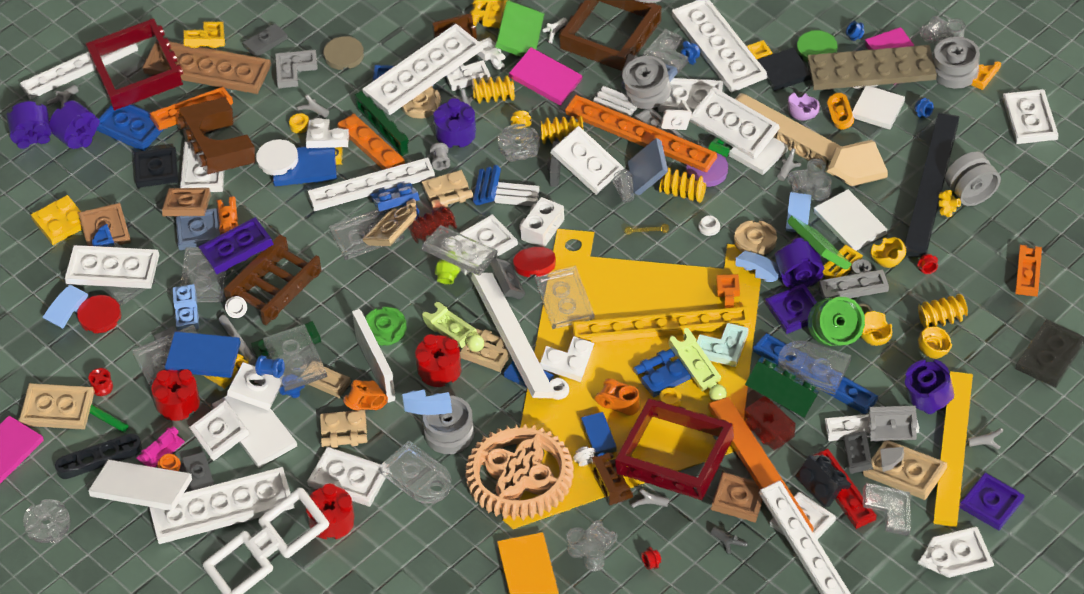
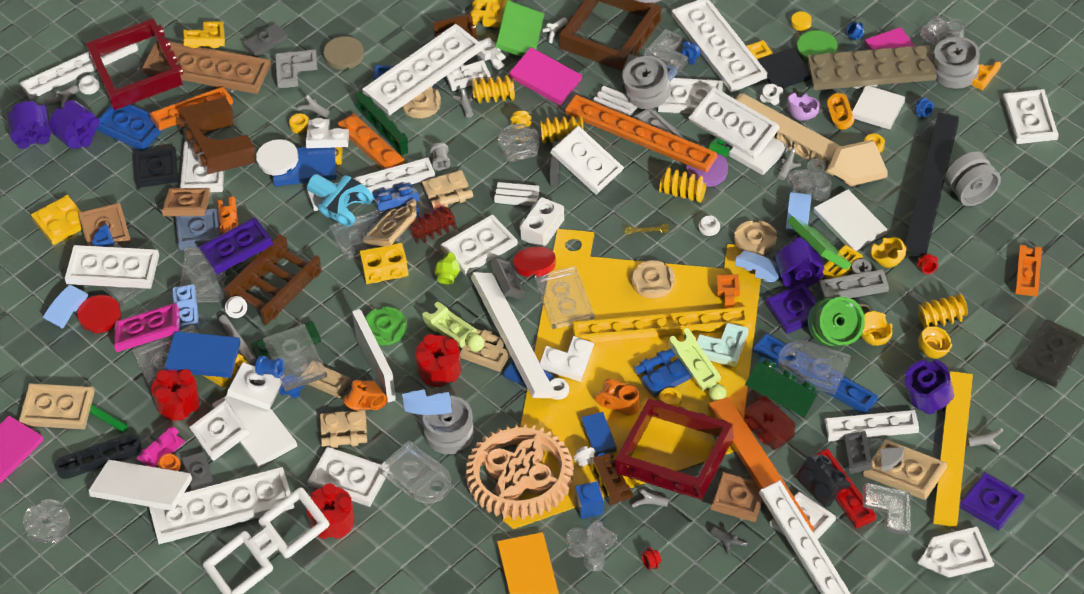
(88, 85): none -> white plate
(101, 381): red wheel -> none
(146, 327): none -> dark pink tile
(338, 197): none -> medium azure connector
(384, 263): none -> yellow brick
(455, 123): dark purple brick -> none
(459, 250): clear tile -> none
(483, 185): blue tile -> none
(589, 500): none -> blue brick
(624, 184): clear cone -> none
(648, 166): sand blue tile -> none
(653, 279): none -> tan tile
(678, 118): white bracket -> none
(767, 90): none -> white plate
(801, 21): none -> yellow tile
(878, 139): none -> yellow tile
(892, 423): light grey hinge -> none
(948, 203): yellow plant -> none

